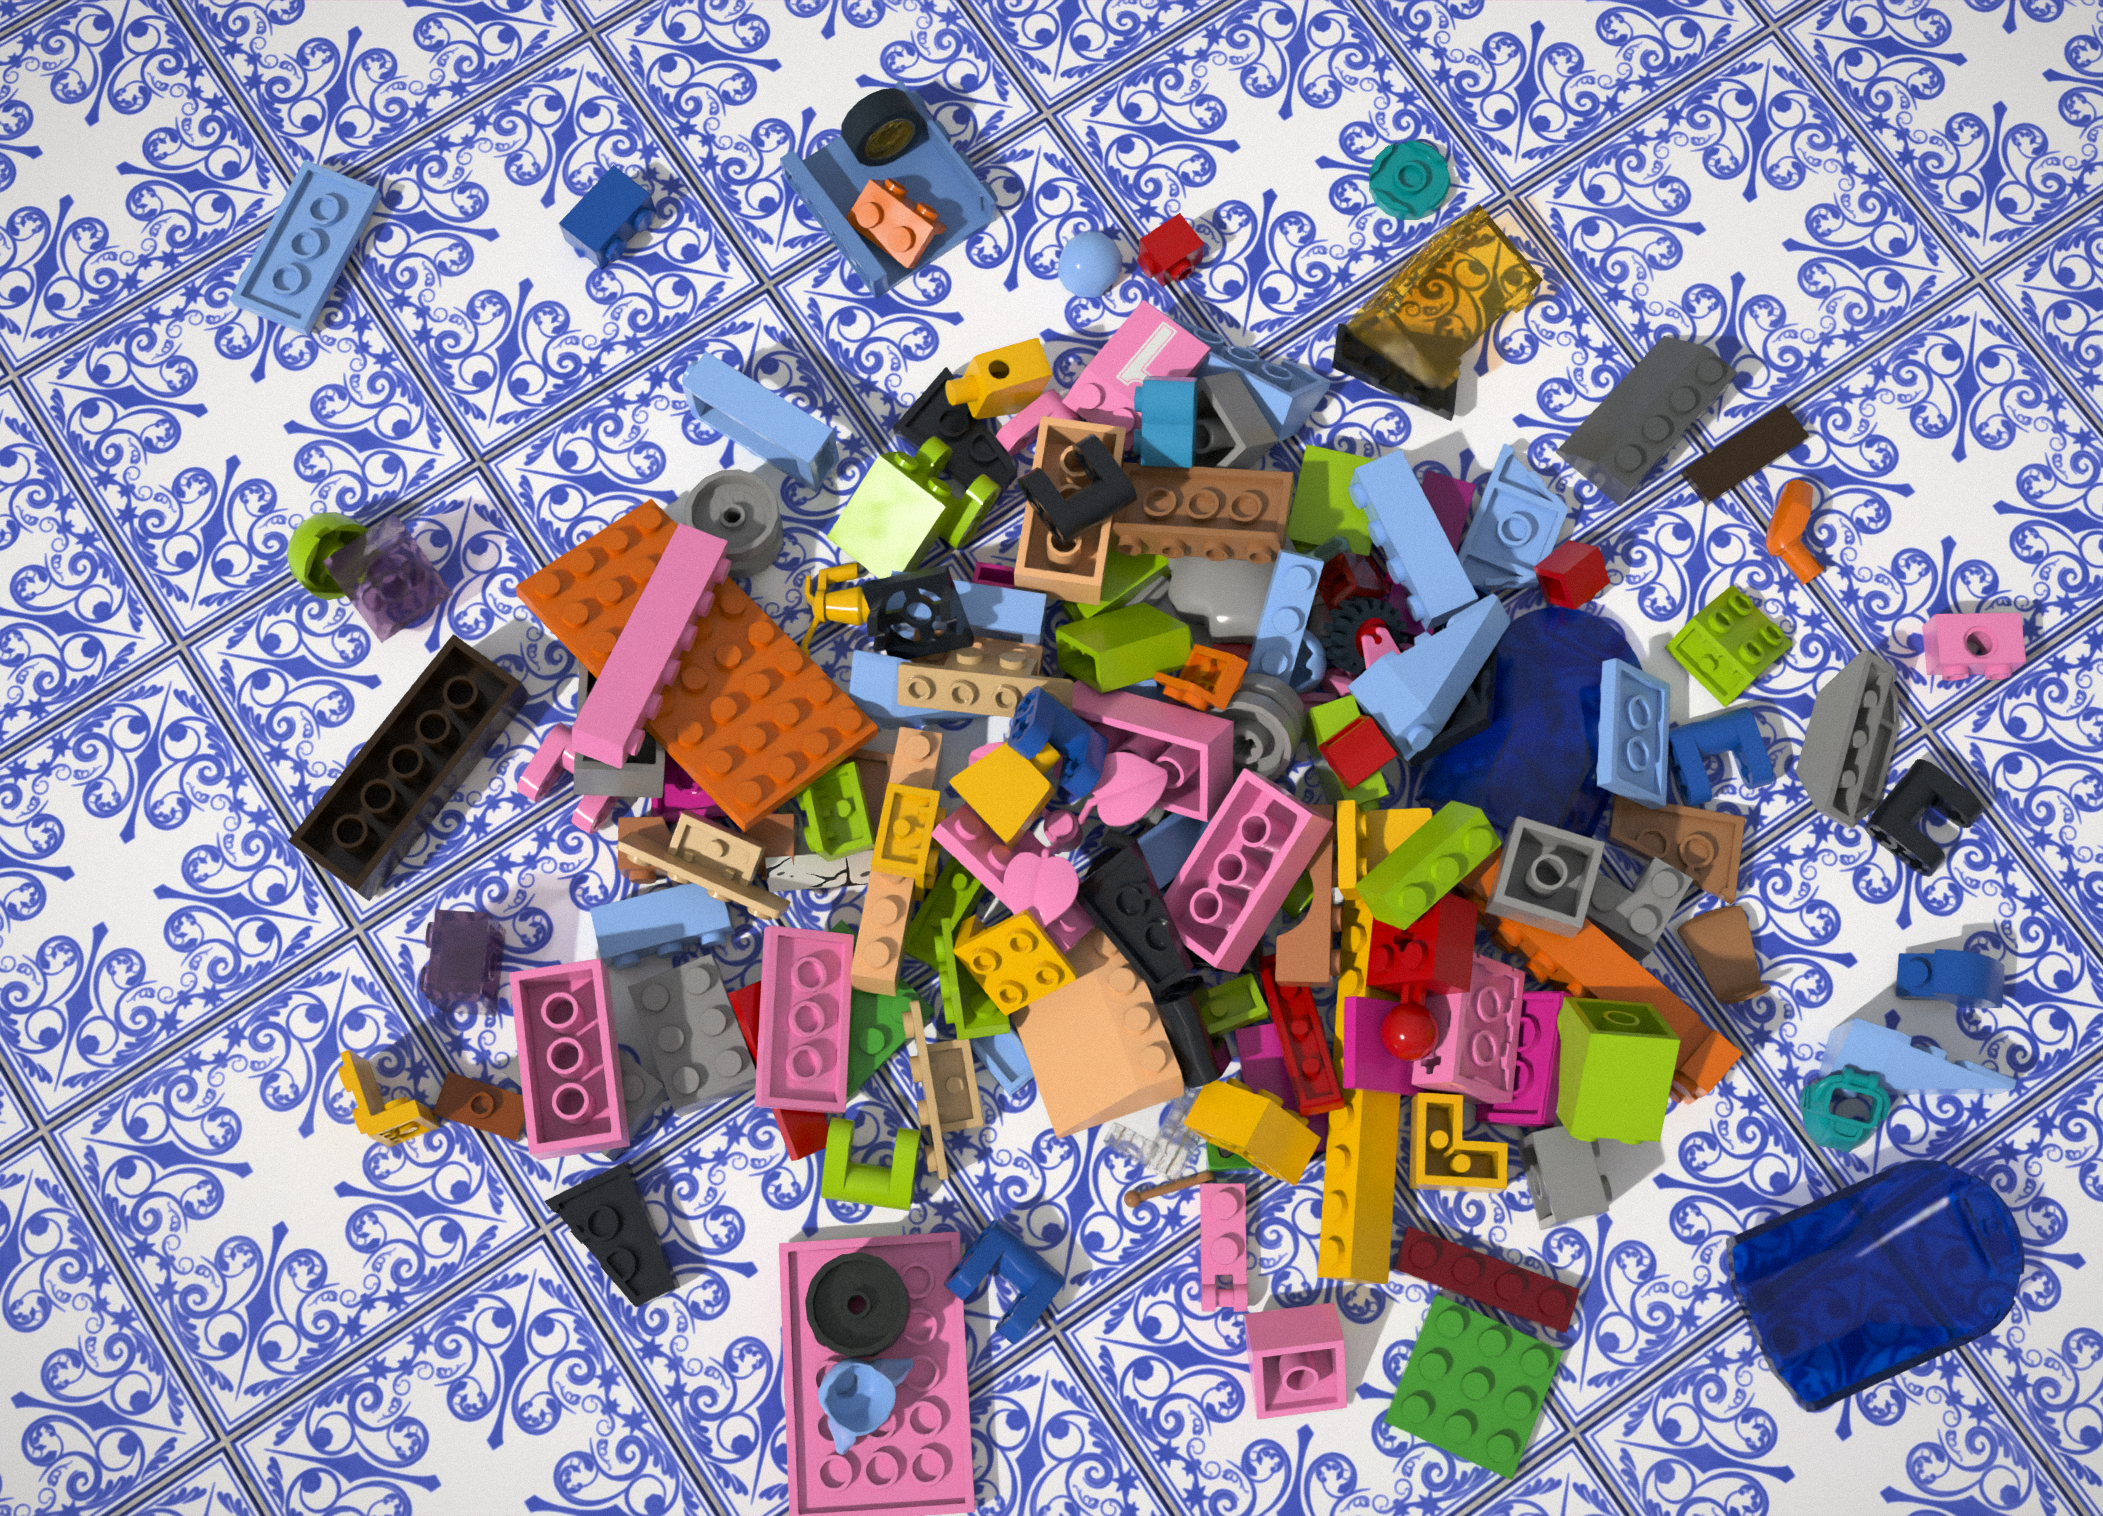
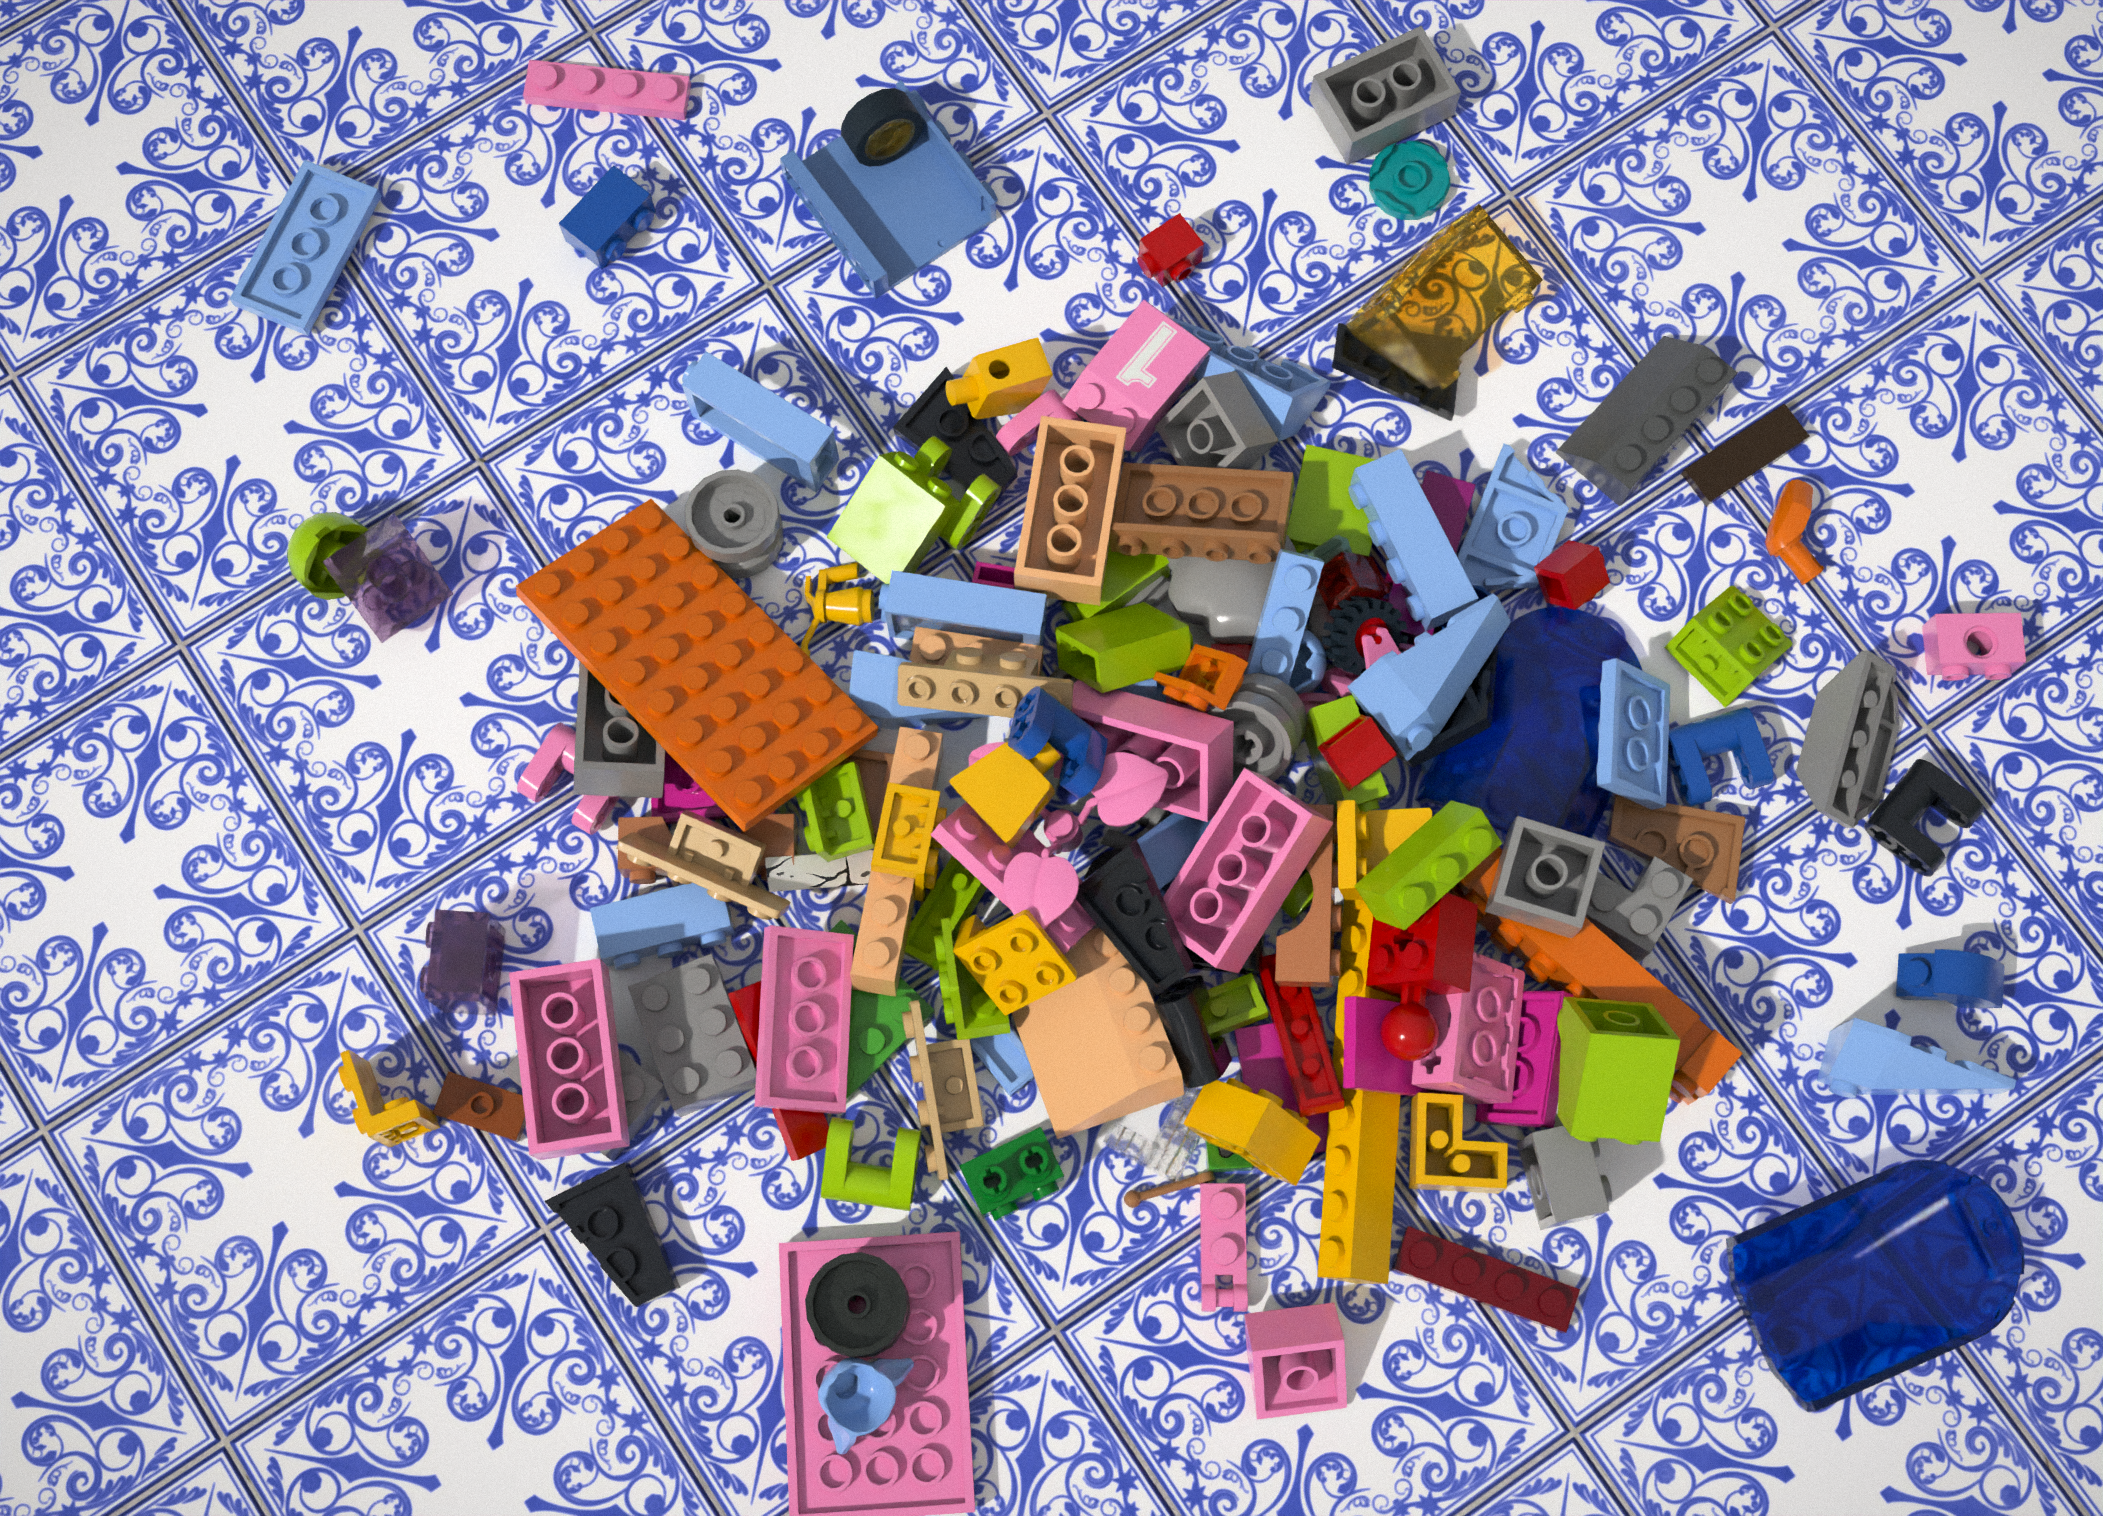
(410, 767): dark brown brick -> none
(607, 89): none -> bright pink plate
(650, 647): bright pink brick -> none
(895, 221): orange bracket -> none
(950, 609): black piece -> none
(1013, 1174): none -> green brick
(1018, 1264): blue connector -> none
(1088, 506): black connector -> none
(1089, 264): light blue hair -> none
(1167, 421): dark azure brick -> none
(1384, 95): none -> light grey brick
(1473, 1386): bright green plate -> none
(1725, 953): medium nougat piece -> none
(1835, 1130): teal helmet -> none

